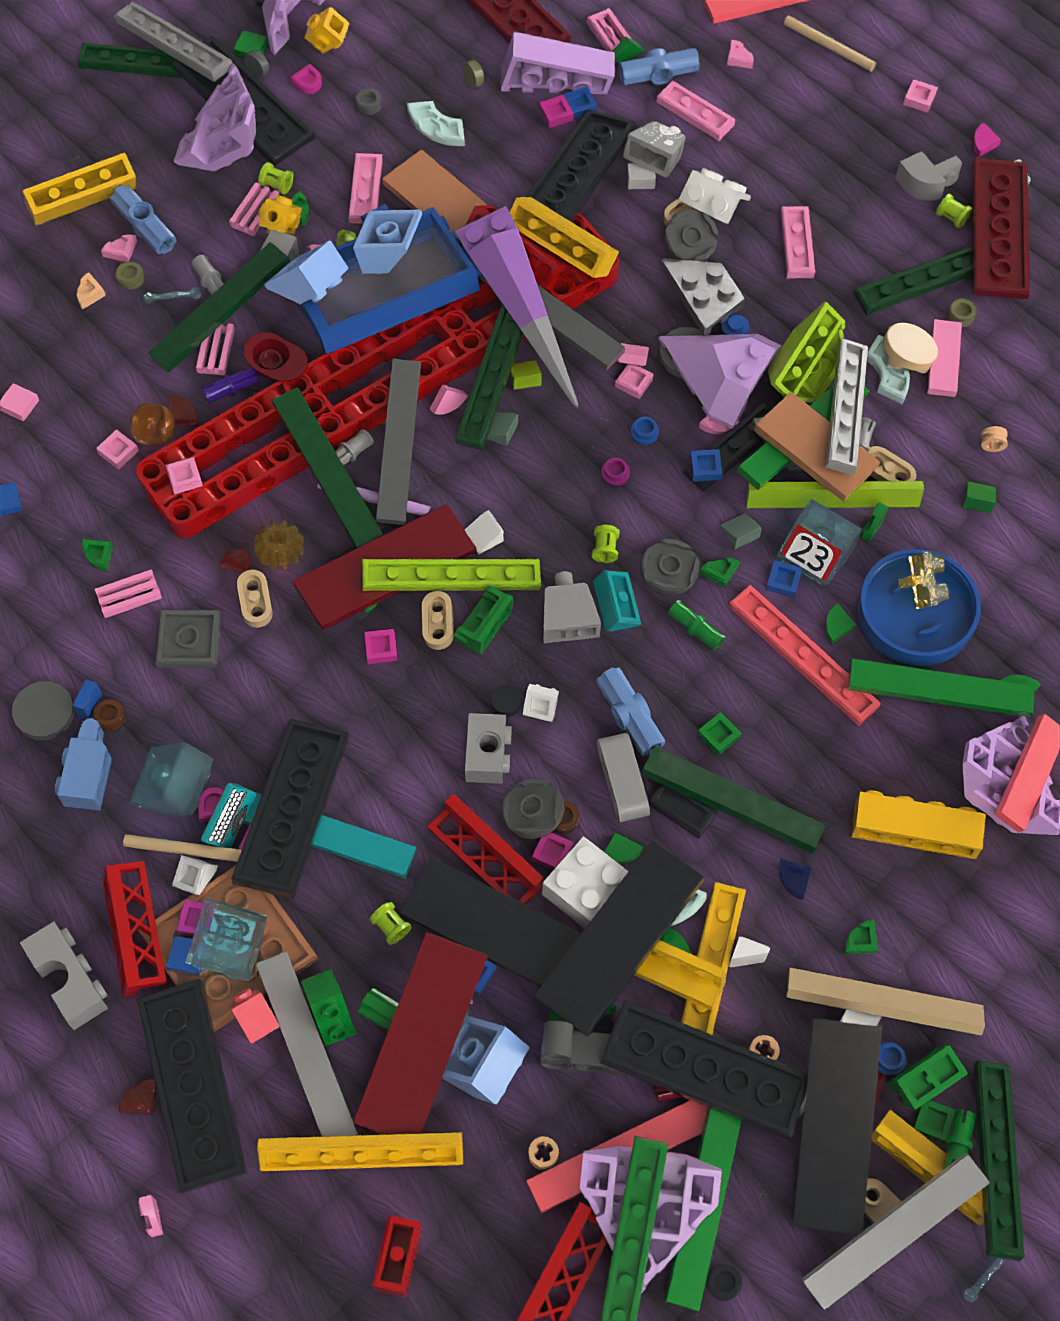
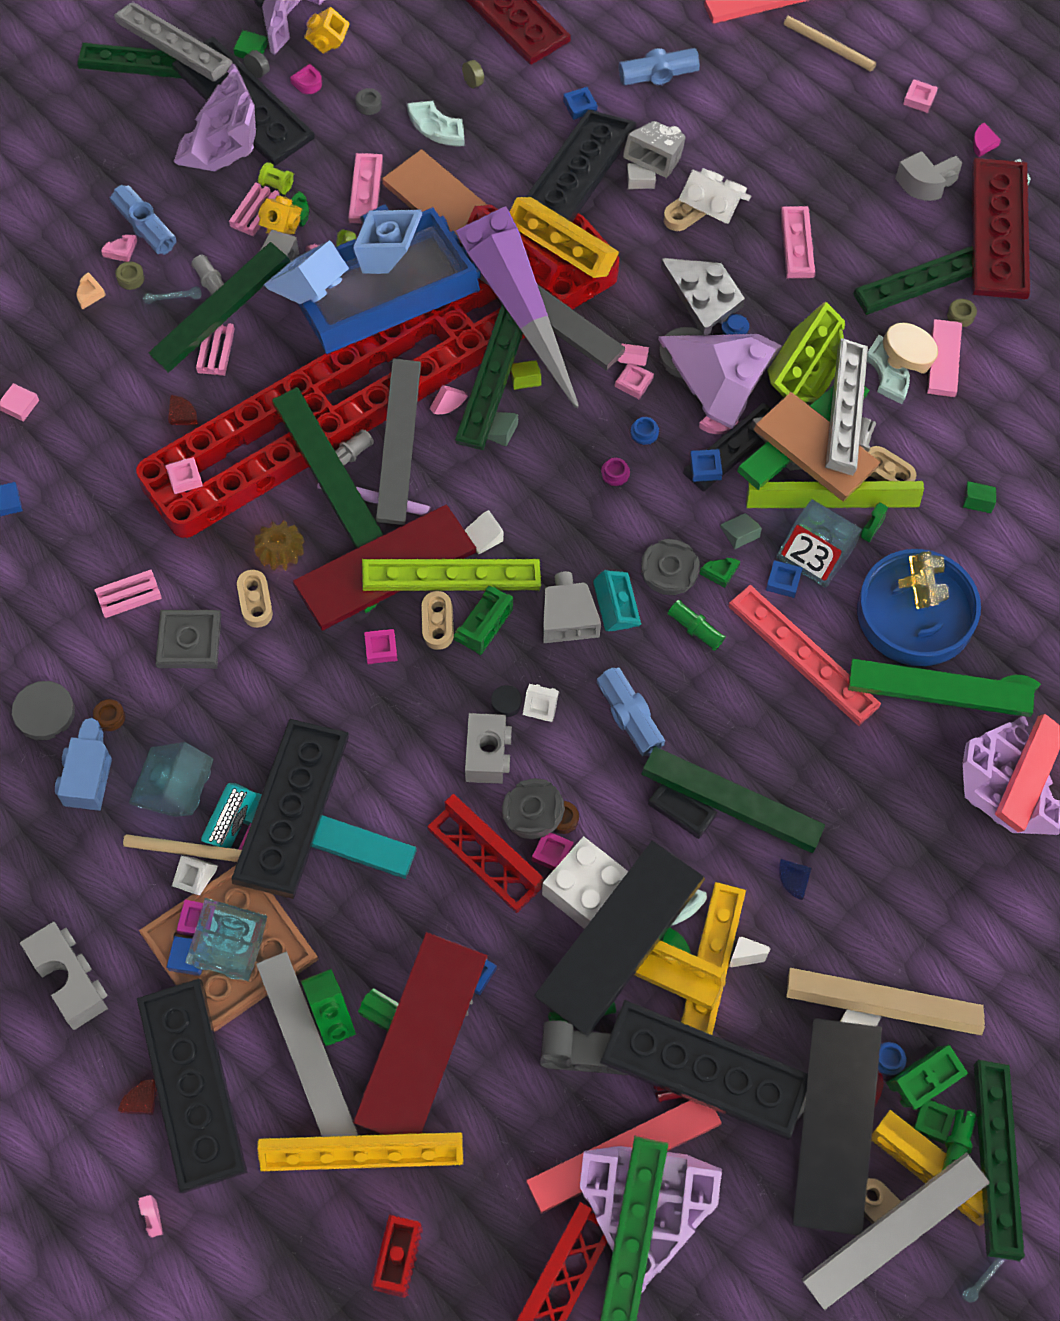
(78, 189): yellow brick -> none
(87, 699): blue tile -> none
(97, 553): green tile -> none
(117, 449): bright pink tile -> none
(121, 932): red fence -> none
(152, 424): clear orange hair -> none
(208, 803): dark pink tile -> none
(230, 384): dark purple axle -> none
(237, 561): clear red tile -> none
(253, 1014): coral brick -> none
(275, 357): dark red piece -> none
(390, 923): lime bush -> none
(484, 1059): light blue slope -> none
(488, 922): black tile -> none
(553, 1155): light nougat bush -> none
(555, 66): lavender wedge -> none
(556, 111): dark pink tile -> none
(605, 543): lime bush -> none
(607, 32): bright pink tile -> none
(623, 777): light grey beam -> none
(623, 849): green tile -> none
(627, 50): green tile -> none
(691, 236): dark grey tile -> none
(693, 1259): green tile -> none
(695, 110): bright pink tile -> none
(719, 734): green tile -> none
(724, 1282): black tile -> none
(740, 56): bright pink tile -> none
(768, 1040): light nougat bush -> none
(838, 624): green tile -> none
(862, 939): green tile -> none
(918, 824): yellow brick -> none
(954, 211): lime bush -> none
(994, 439): light nougat bush -> none

